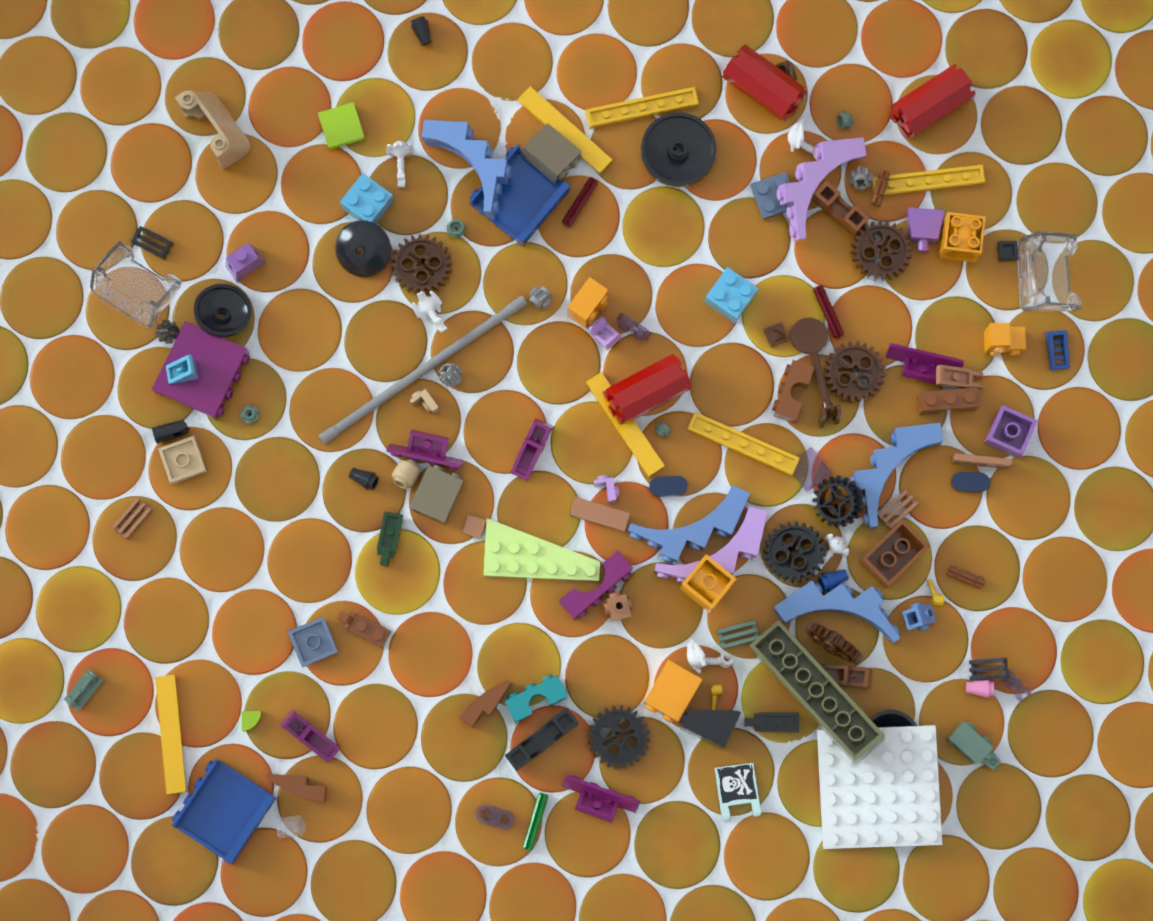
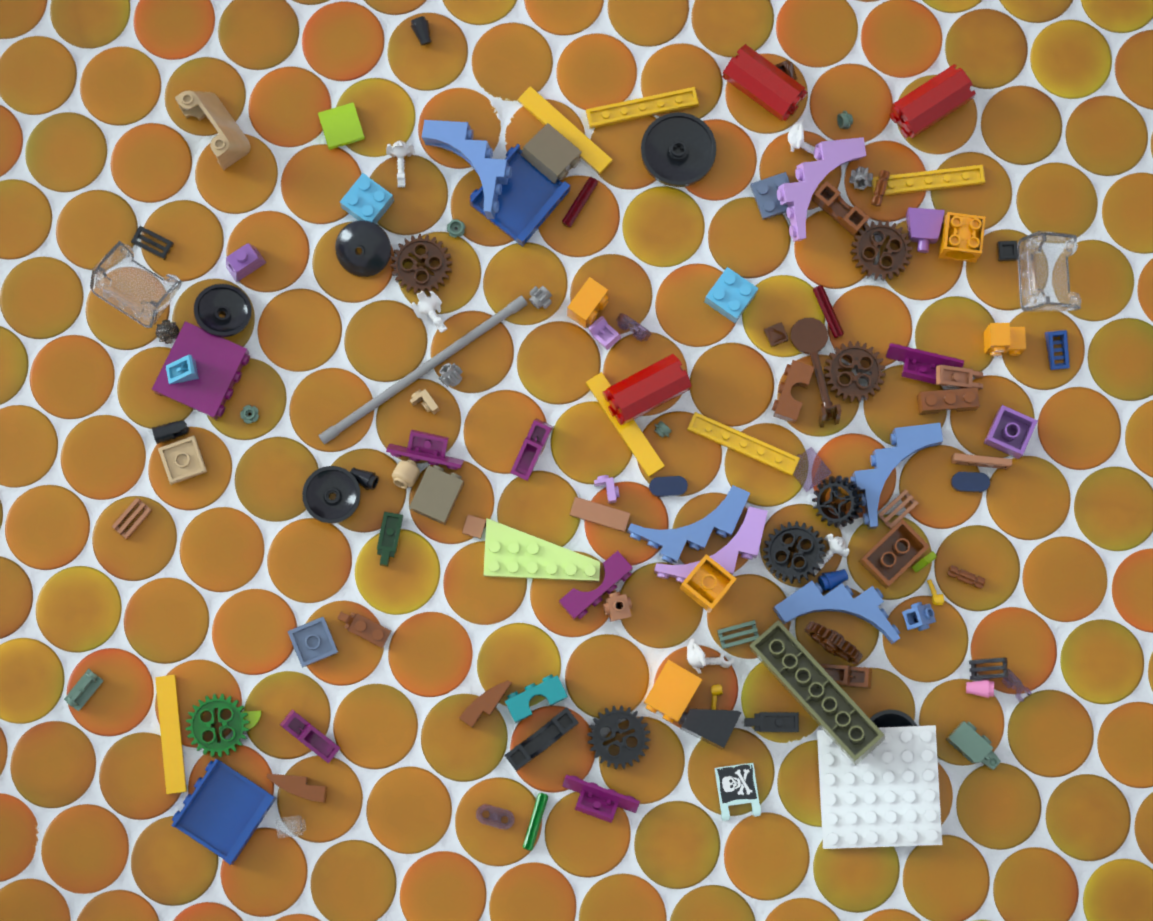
(235, 723): none -> green gear
(330, 481): none -> black dish
(924, 561): none -> lime tile

